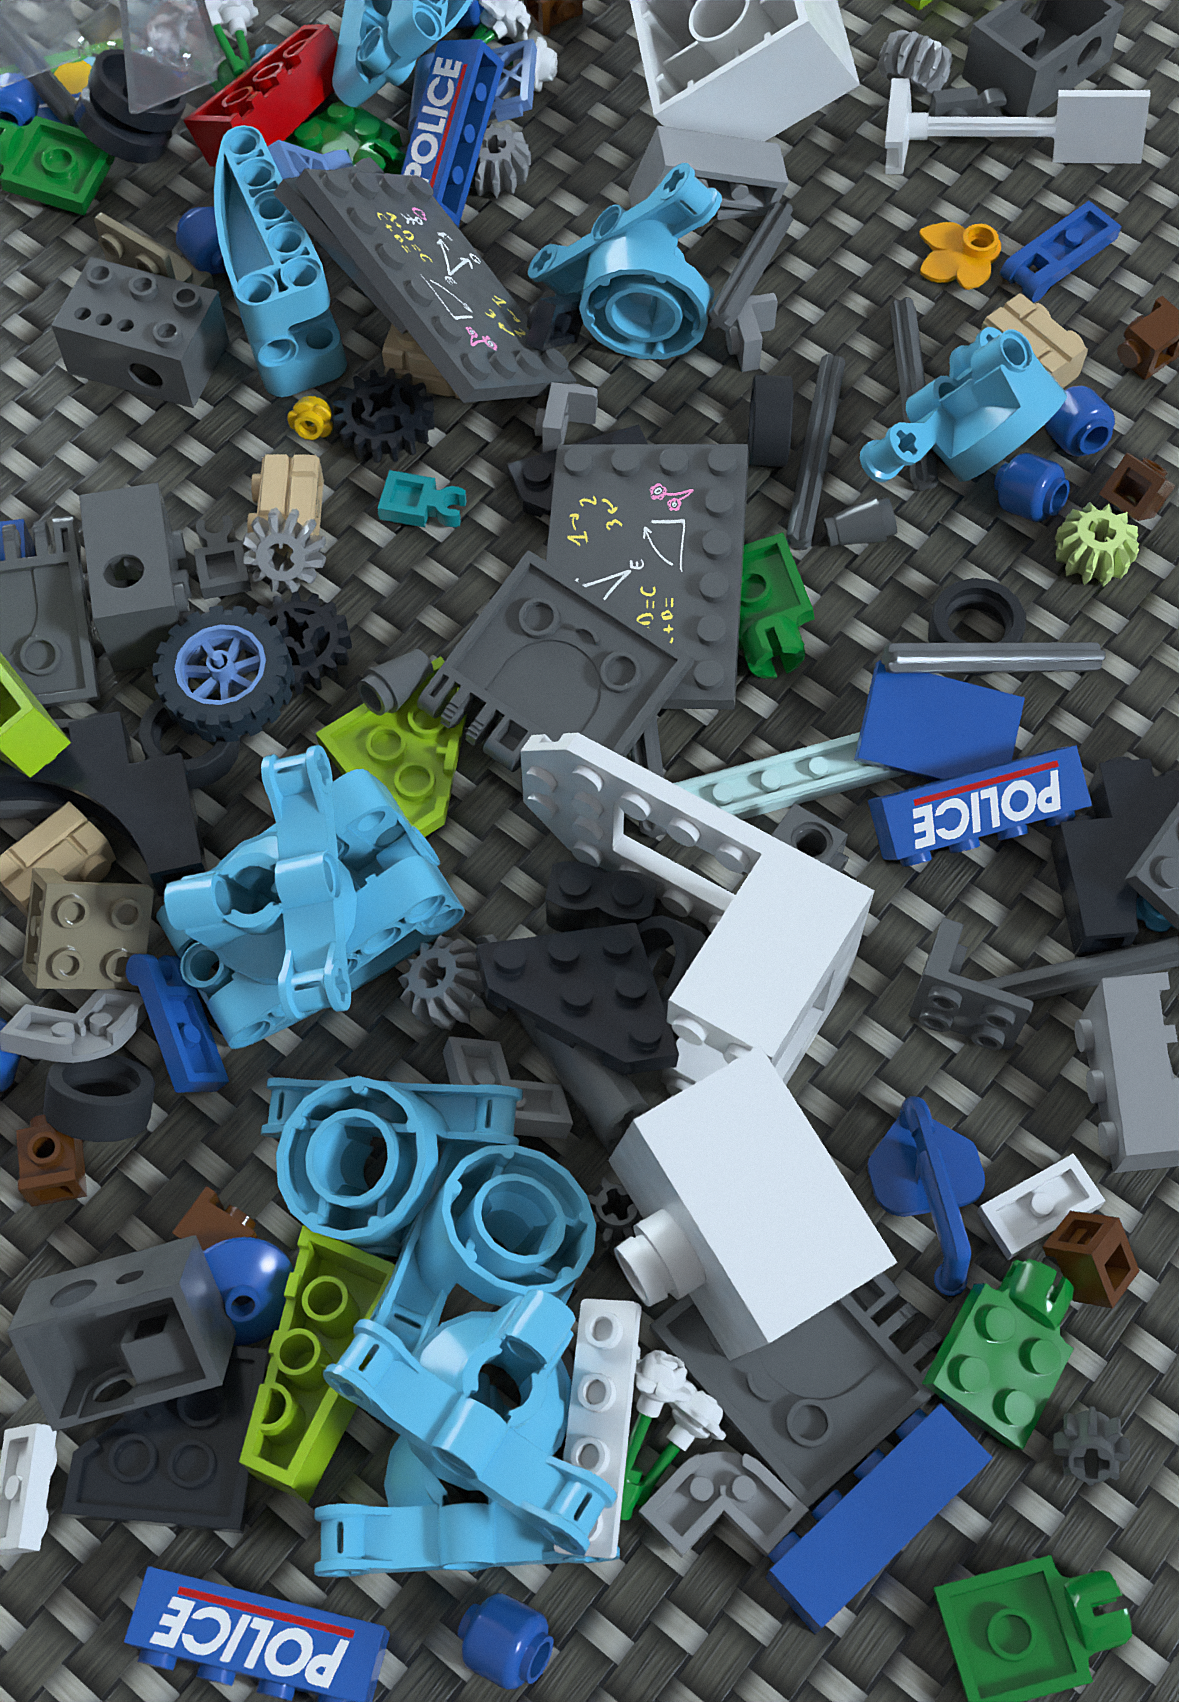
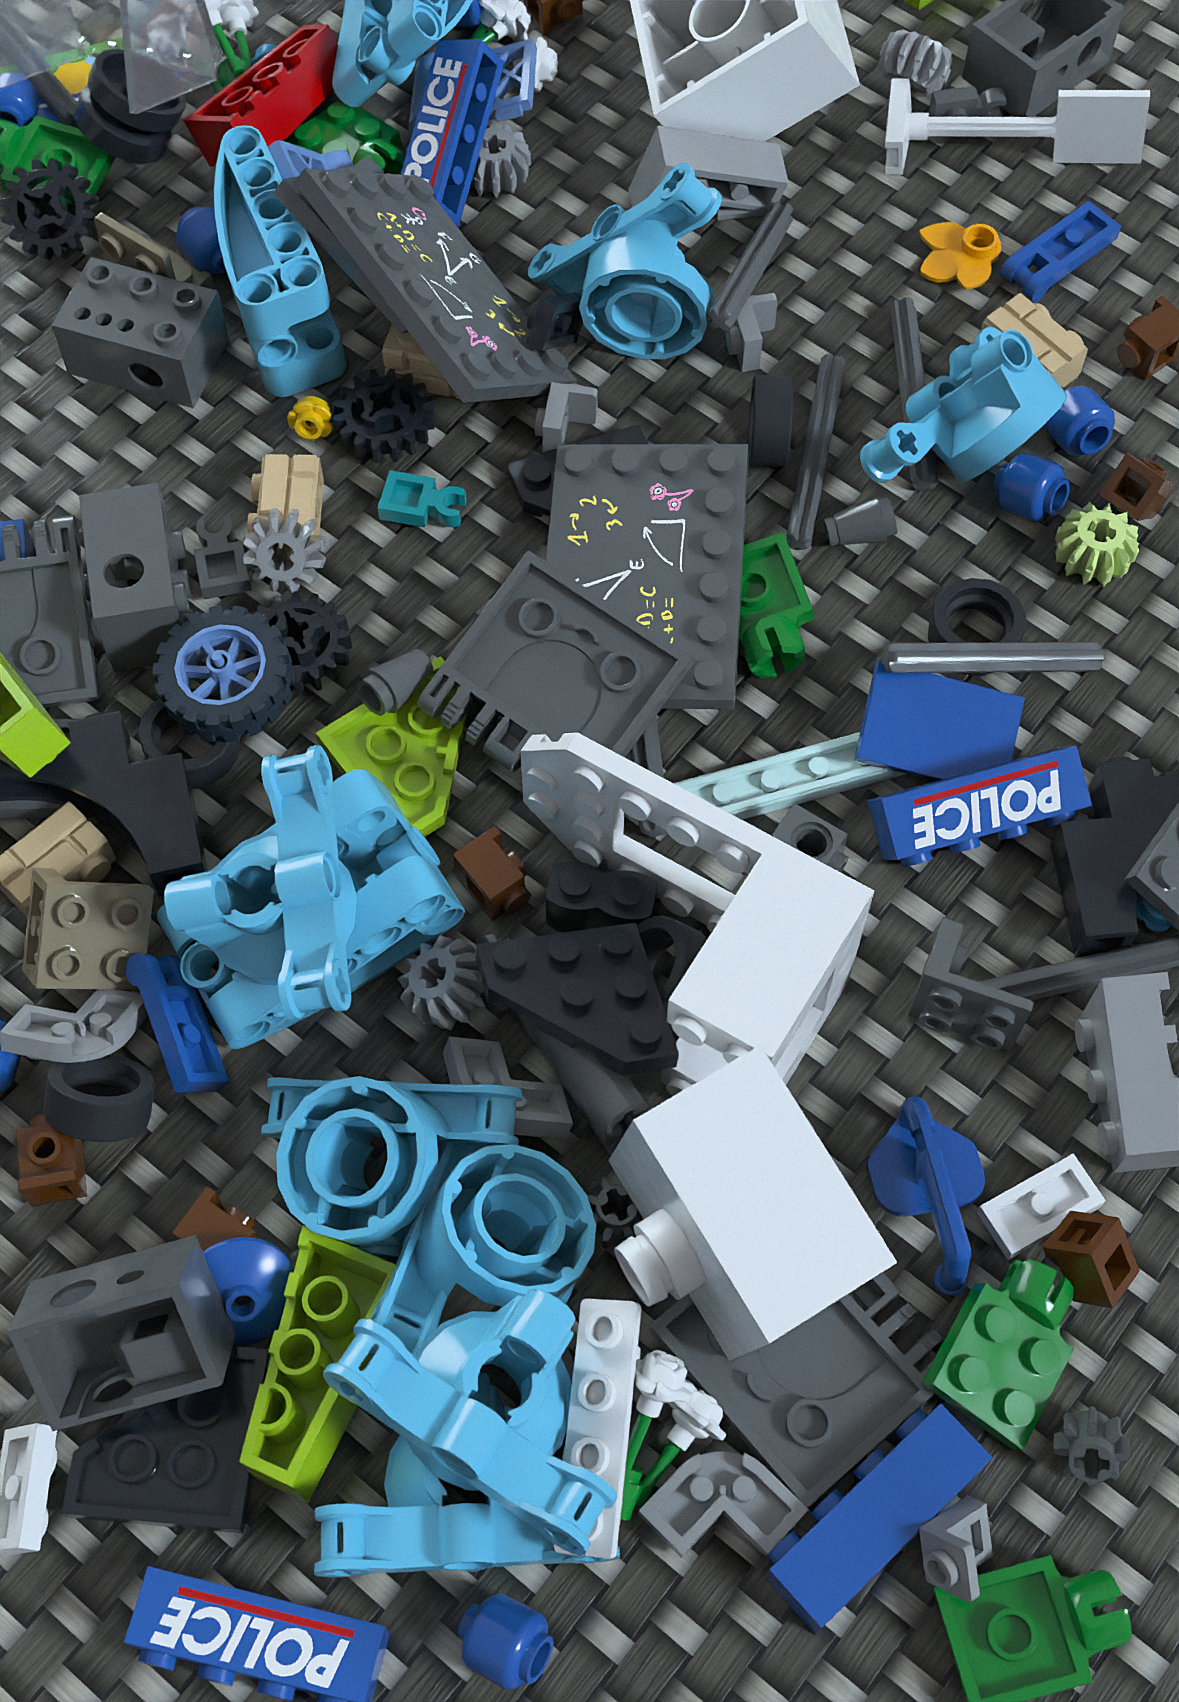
(39, 222): none -> black gear
(492, 875): none -> reddish brown brick
(955, 1547): none -> light grey bracket

